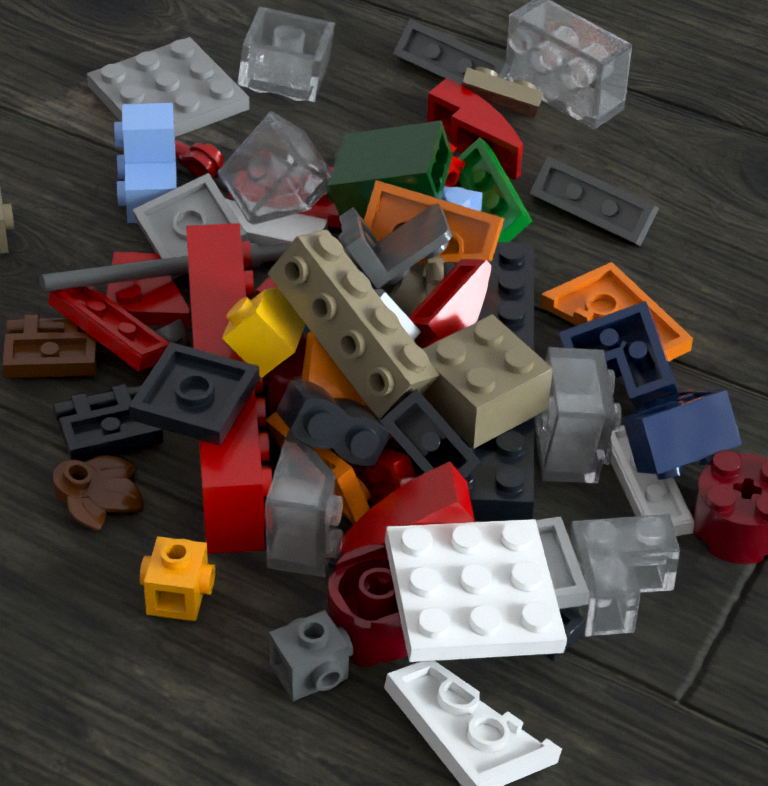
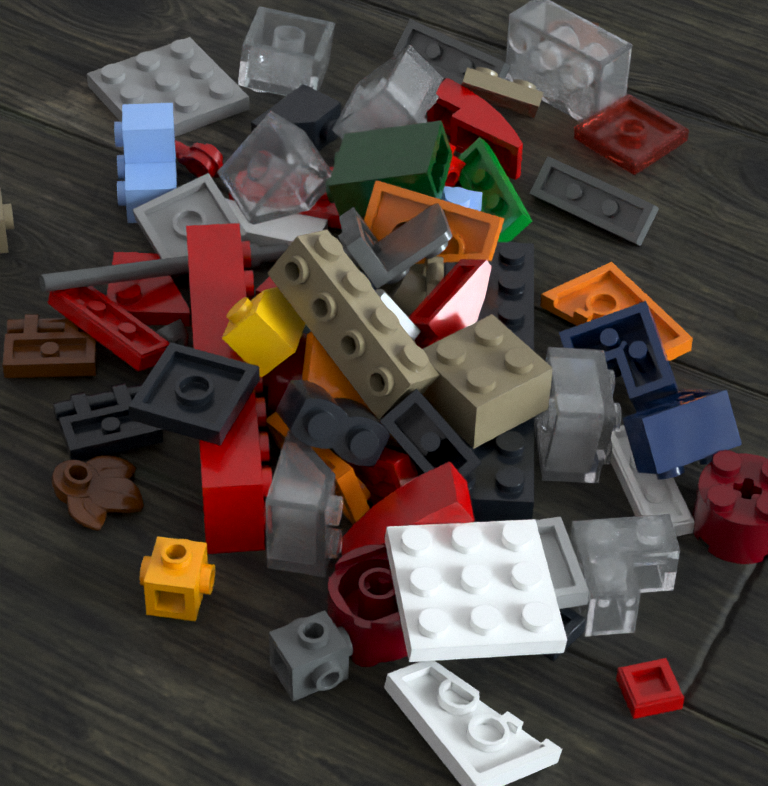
(310, 112): none -> black slope
(391, 95): none -> clear brick
(631, 134): none -> clear red plate
(649, 688): none -> red tile

